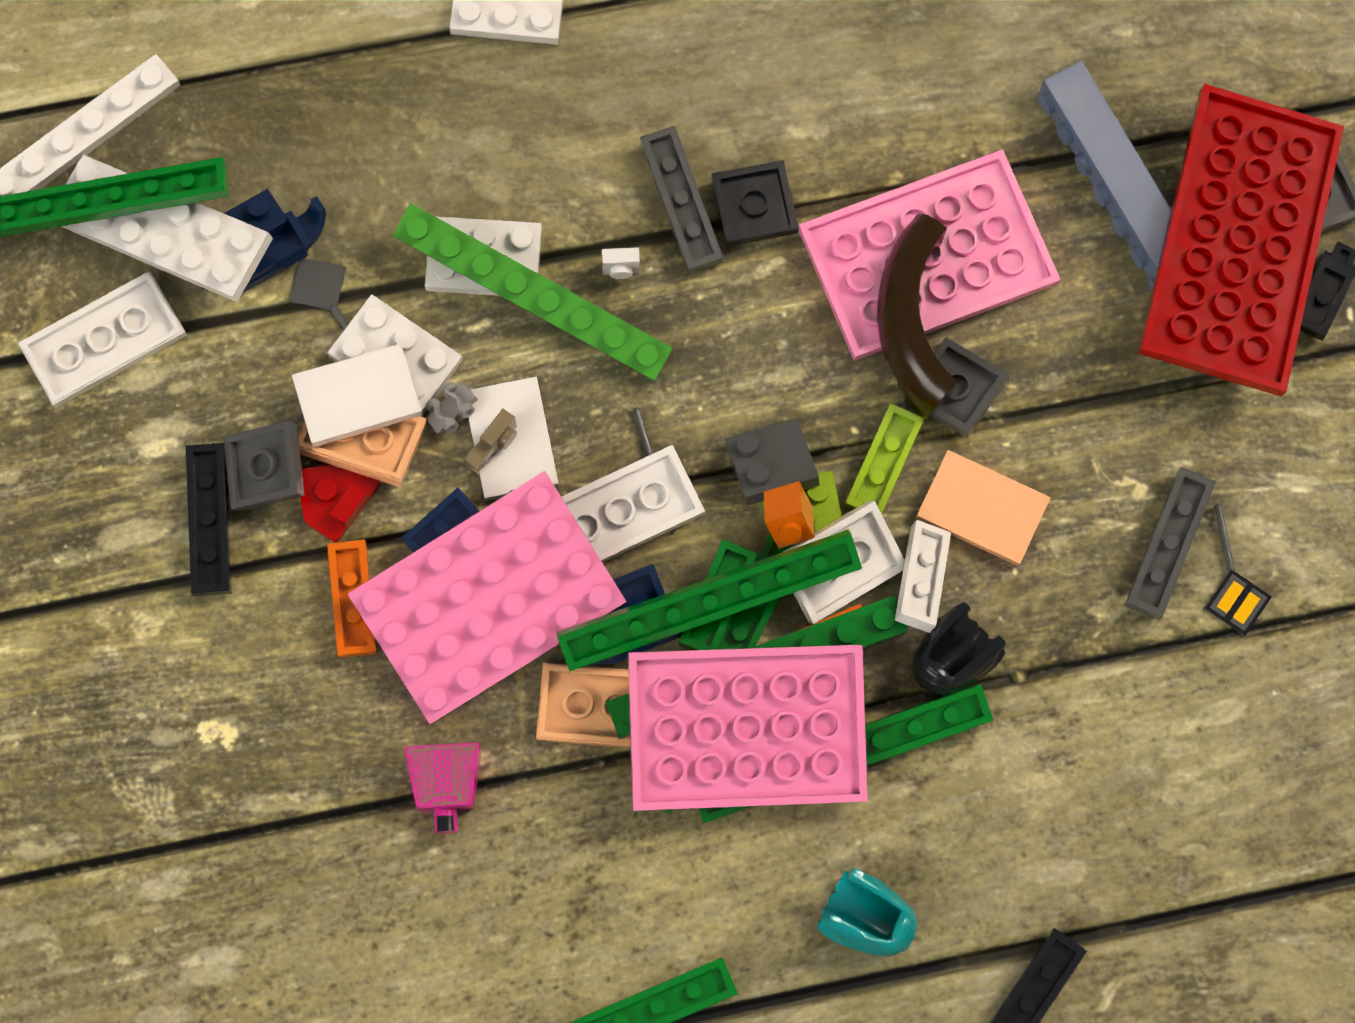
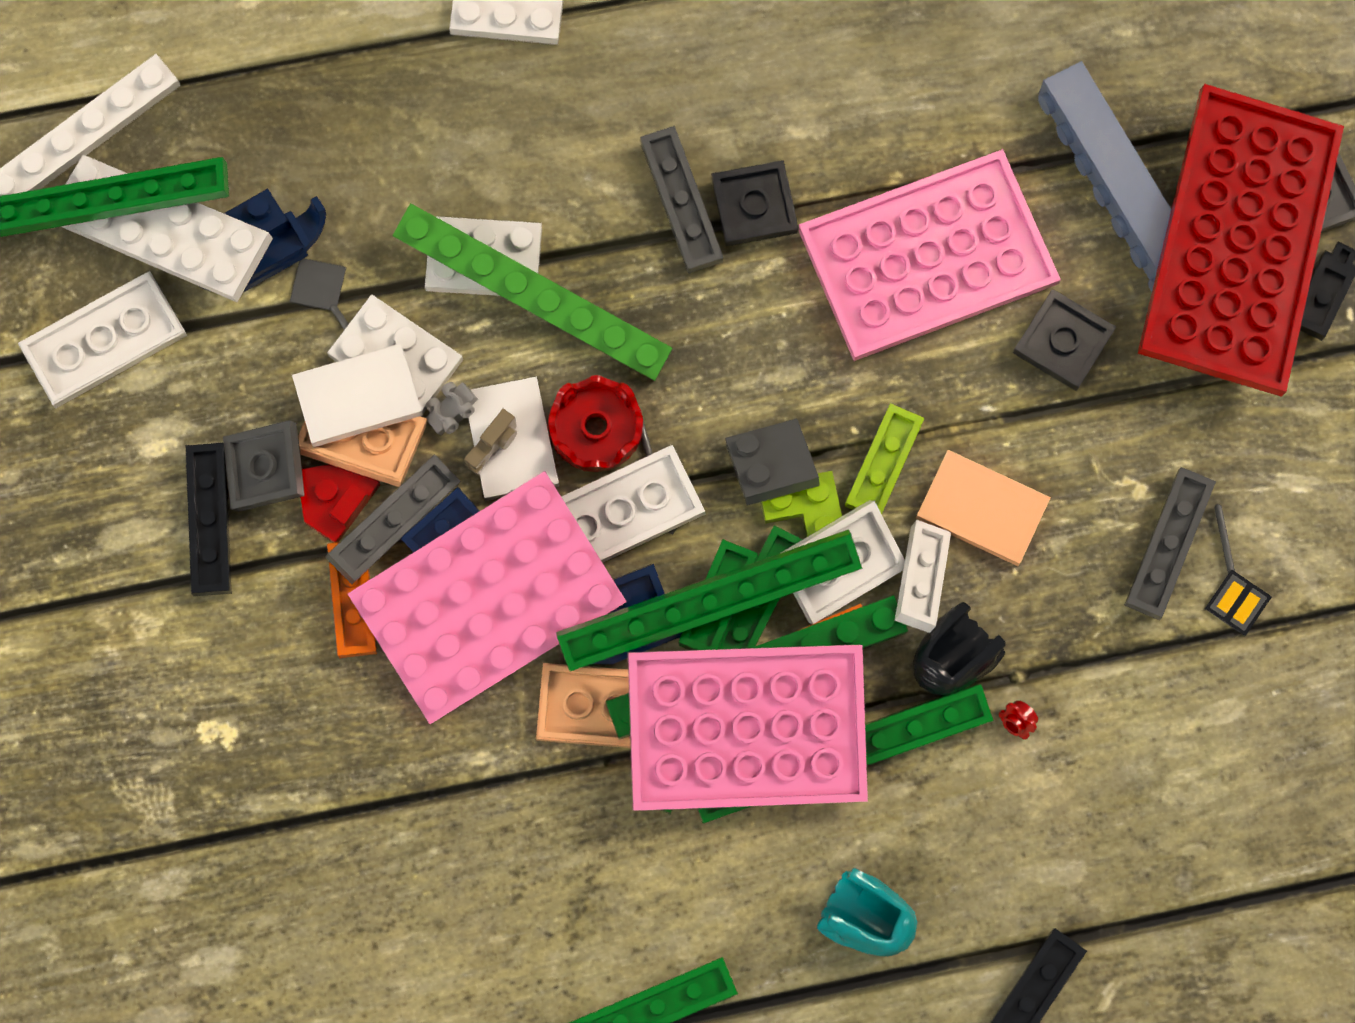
(392, 519): none -> dark grey plate
(444, 780): dark pink torso -> none
(589, 399): none -> red plate
(621, 262): white plate -> none
(788, 514): orange brick -> none
(899, 320): dark brown brick -> none
(975, 387): dark grey plate -> none
(1019, 719): none -> red plate
(1064, 339): none -> black plate

